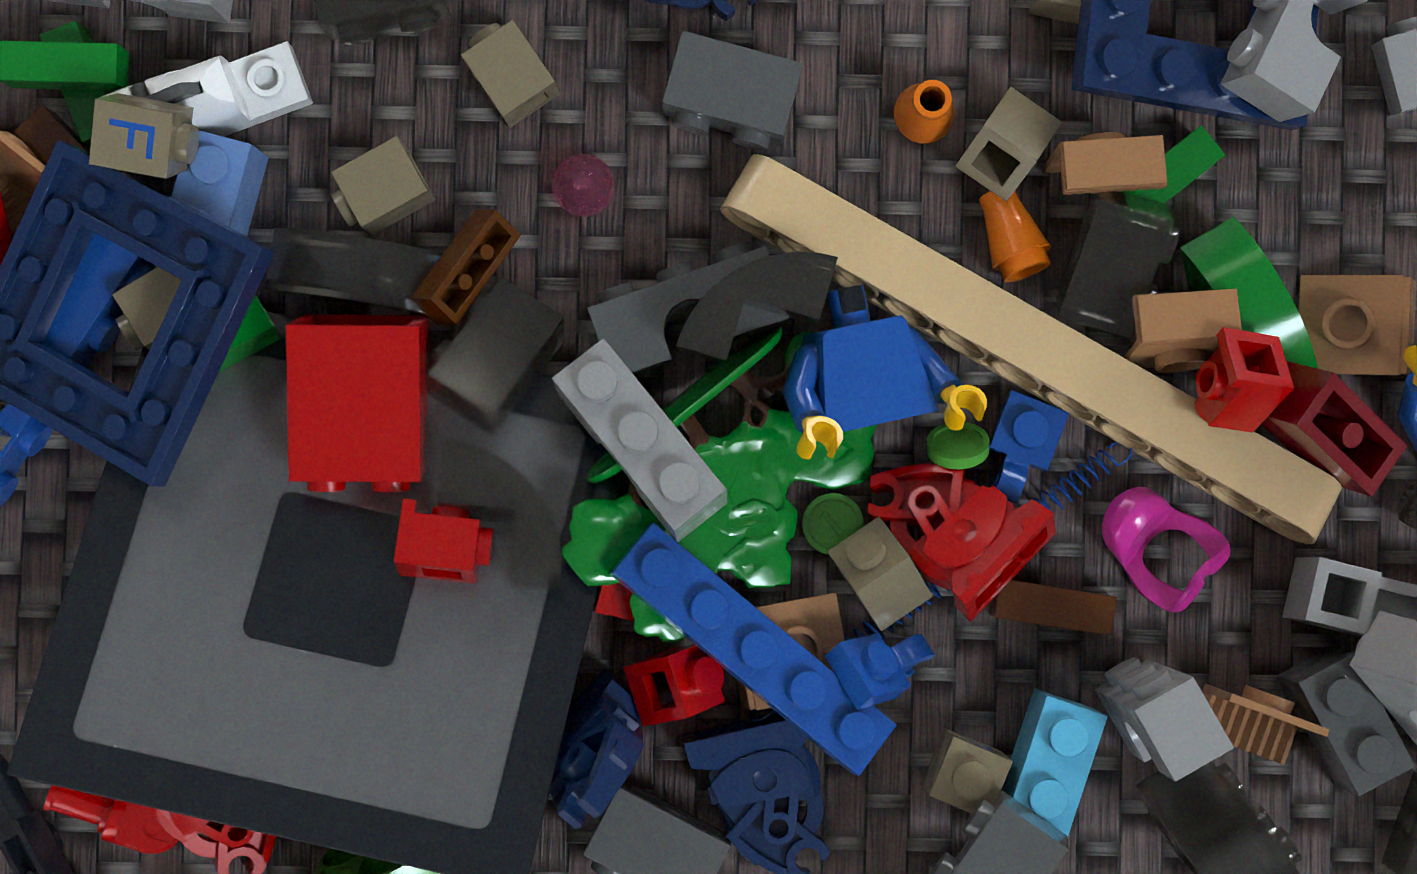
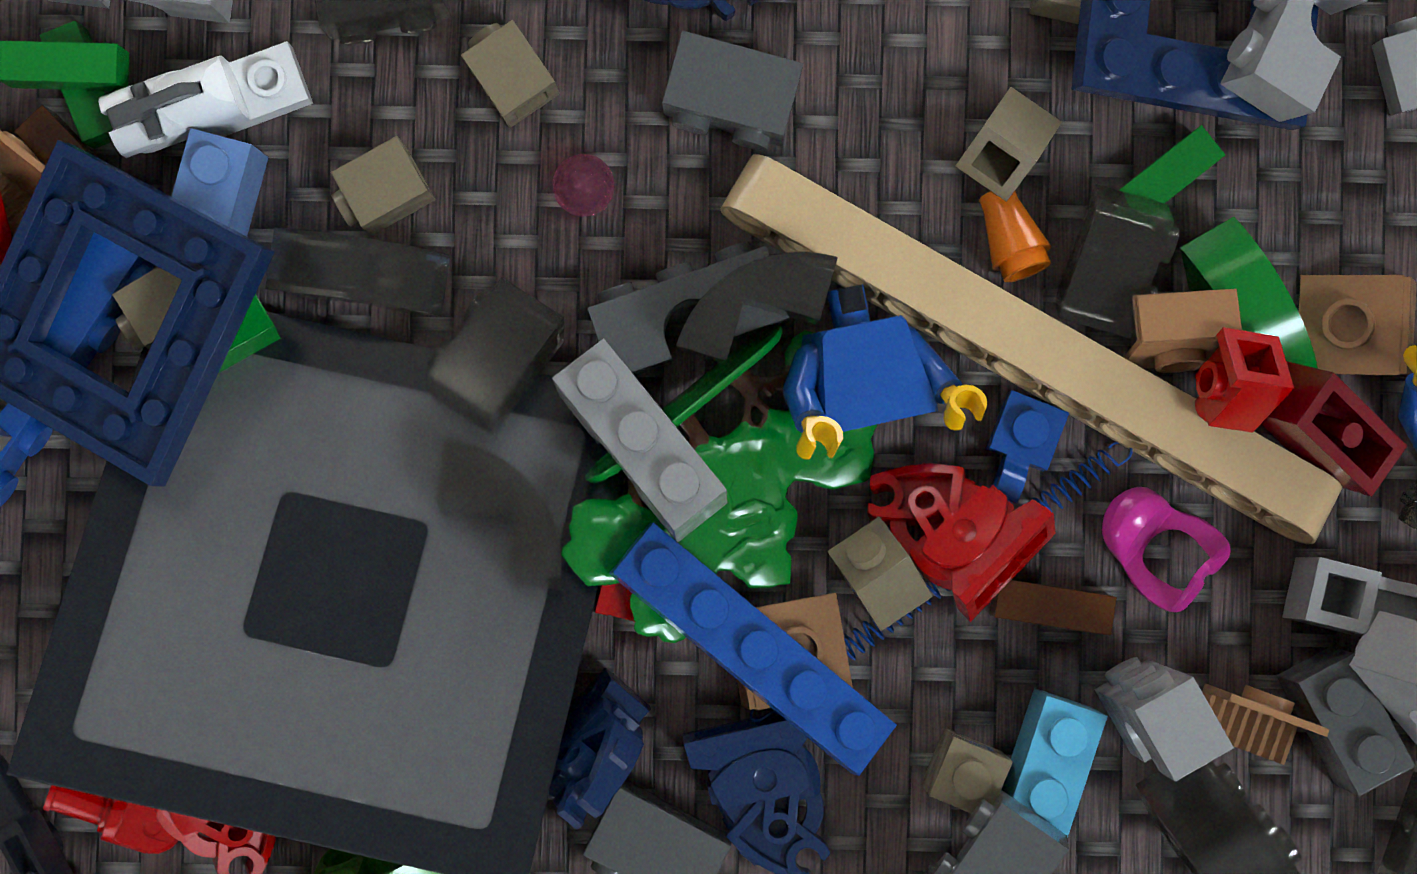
(143, 135): dark tan brick -> none
(357, 400): red slope -> none
(441, 544): red brick -> none
(465, 267): reddish brown piece -> none
(692, 678): red brick -> none
(830, 521): bright green piece -> none
(875, 671): blue plate -> none
(917, 122): orange cone -> none
(958, 447): bright green piece -> none
(1109, 163): medium nougat piece -> none

